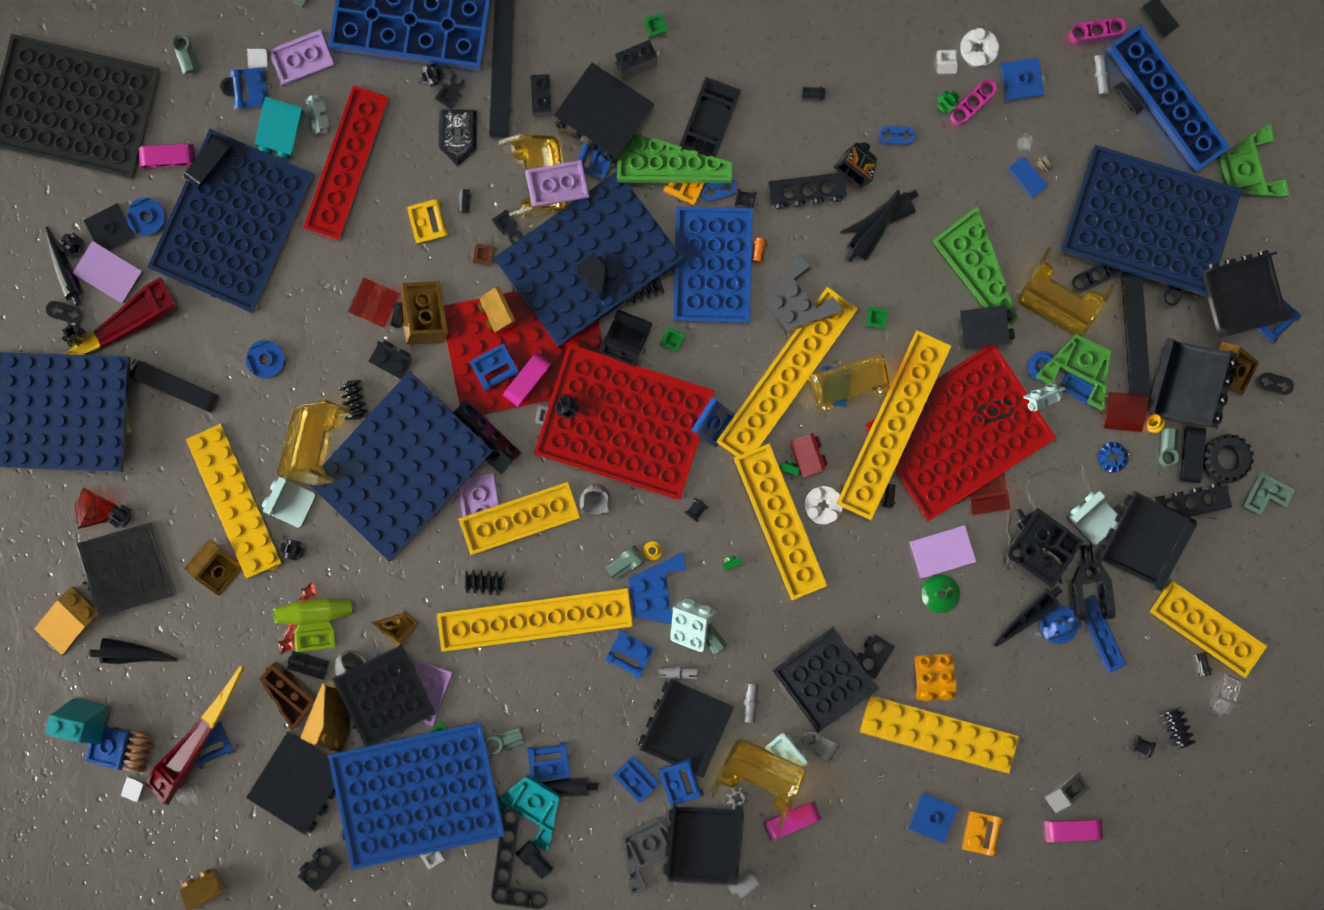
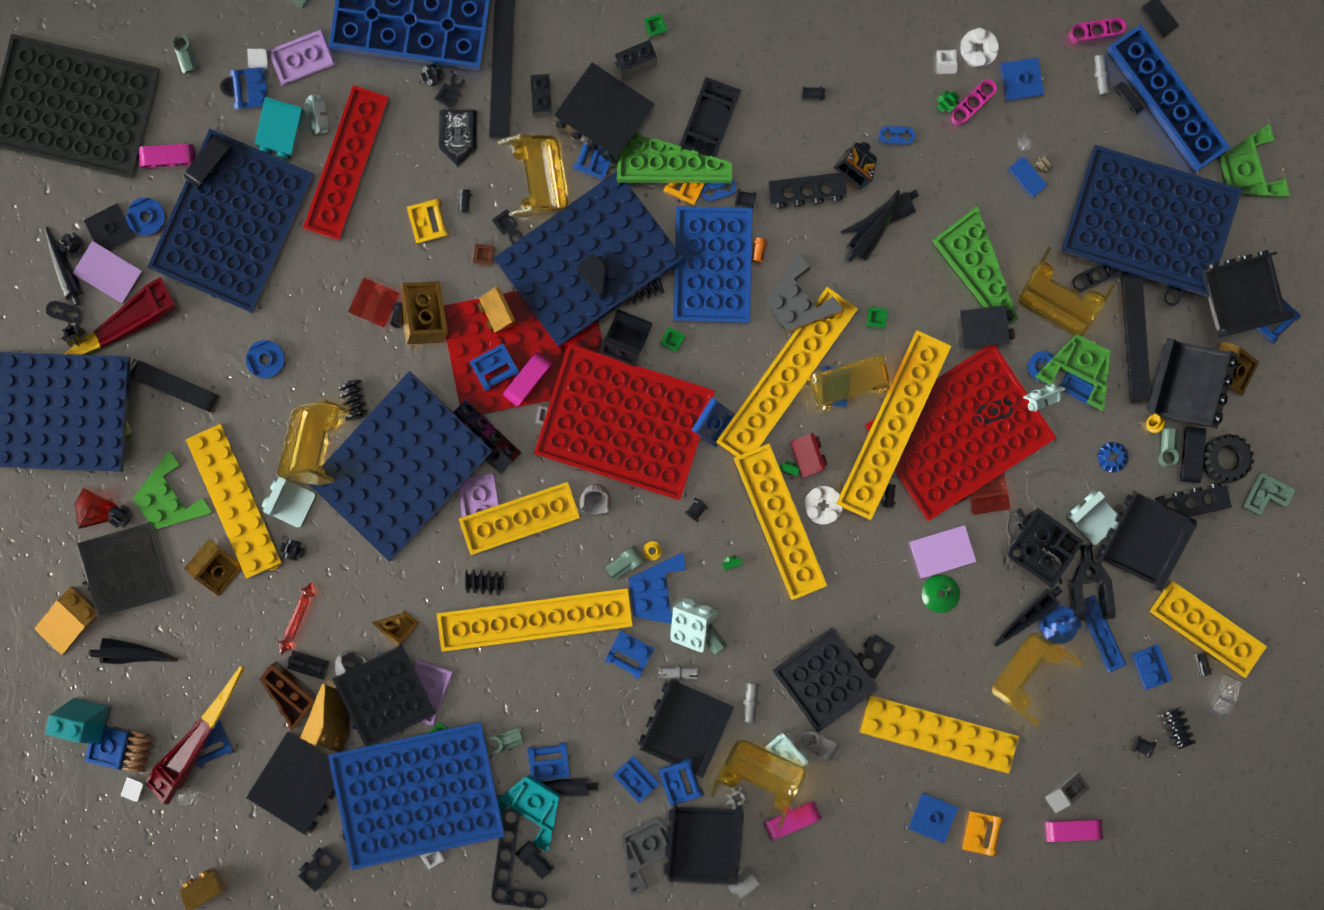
(160, 502): none -> bright green wing
(313, 620): lime plate -> none
(391, 360): black bracket -> none
(557, 183): lavender tile -> none
(567, 406): black gear -> none
(935, 677): light orange bracket -> none
(1020, 669): none -> clear yellow windscreen
(1125, 411): clear red slope -> none
(1151, 667): none -> blue plate
(1273, 387): black beam -> none

